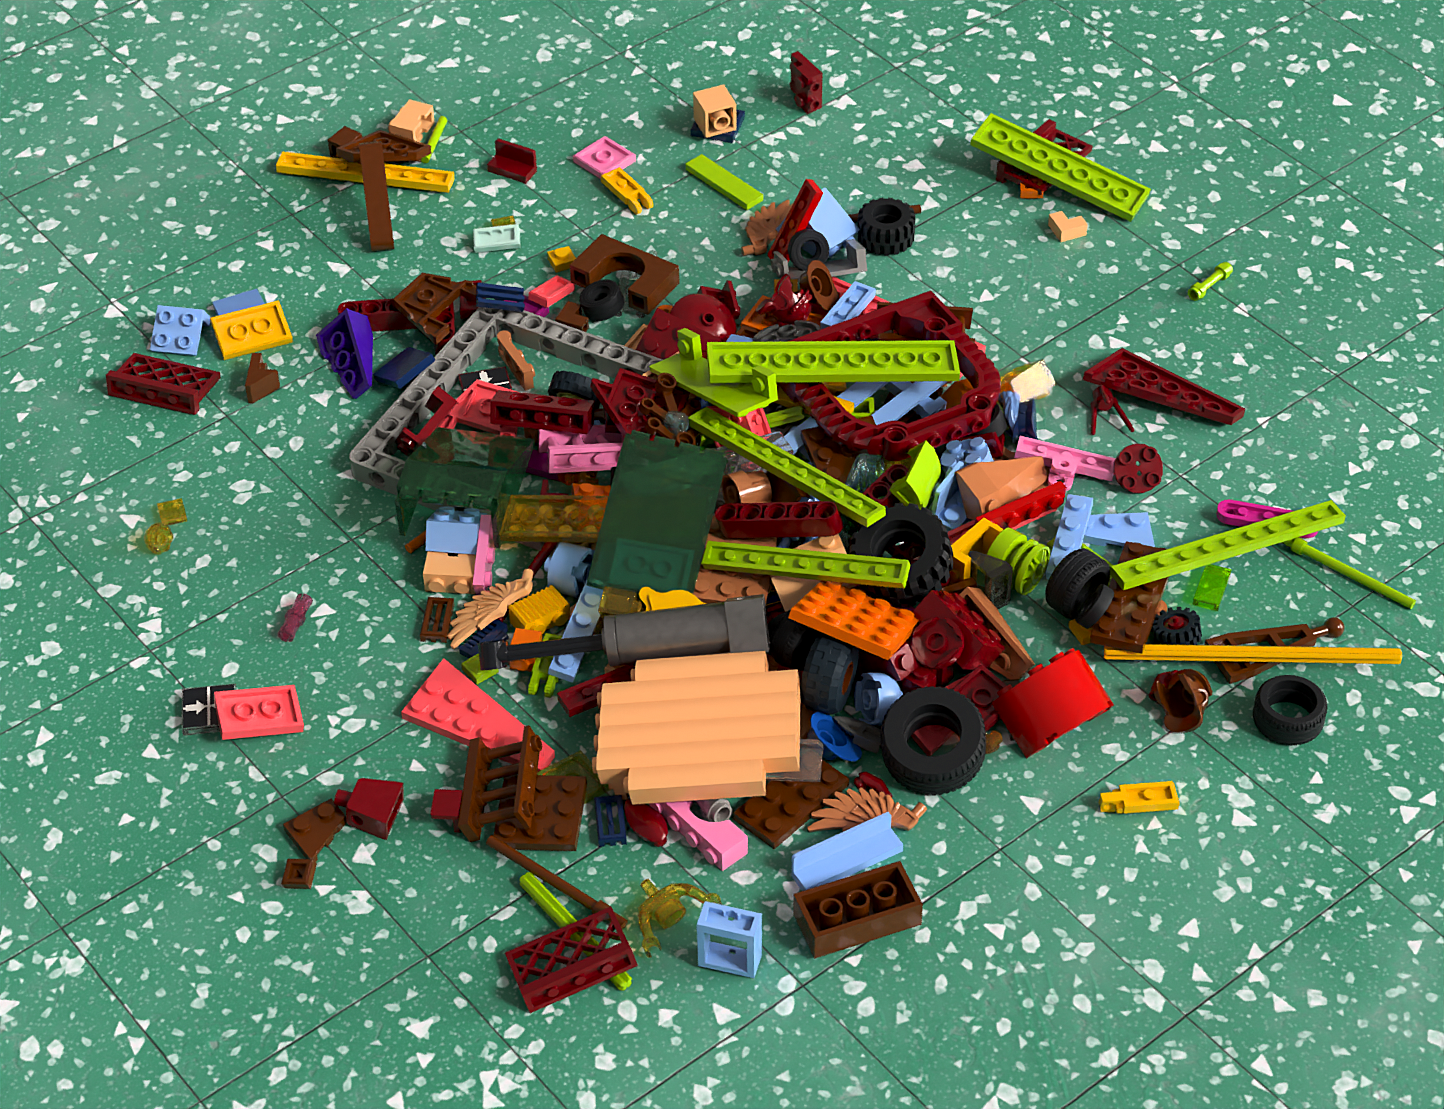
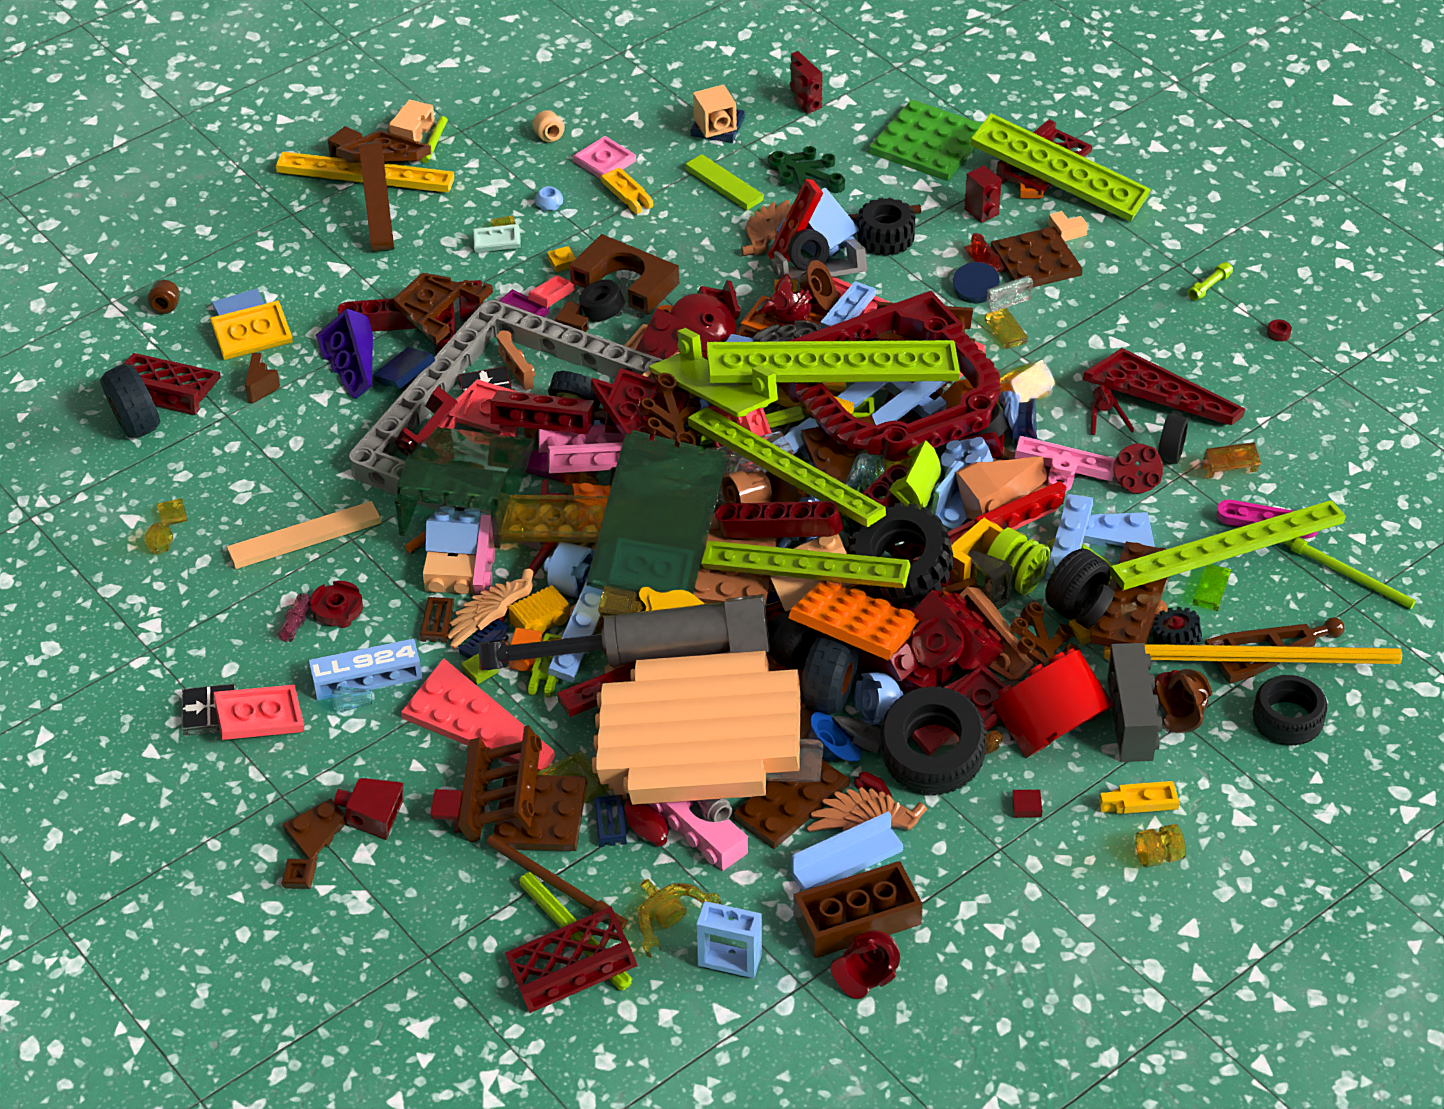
(130, 401): none -> black wheel
(163, 297): none -> reddish brown head
(178, 330): light blue bracket -> none
(303, 535): none -> light nougat tile
(341, 614): none -> dark red plate
(350, 698): none -> clear light blue cone
(366, 668): none -> light blue brick
(499, 294): dark blue tile -> none
(513, 161): dark red panel -> none
(548, 126): none -> light nougat head
(548, 198): none -> light blue plate
(676, 422): clear light blue piece -> none
(781, 161): none -> dark green plant
(866, 963): none -> dark red helmet
(927, 140): none -> bright green plate
(973, 280): none -> dark blue tile
(981, 252): none -> clear red hinge
(982, 194): none -> dark red brick
(1006, 328): none -> clear yellow tile
(1009, 294): none -> clear plate
(1027, 803): none -> dark red tile
(1032, 615): none -> reddish brown plant
(1038, 255): none -> reddish brown plate
(1134, 702): none -> dark grey brick
(1156, 846): none -> clear yellow wheel
(1173, 438): none -> black tyre
(1231, 458): none -> clear orange hinge
(1279, 330): none -> dark red tile

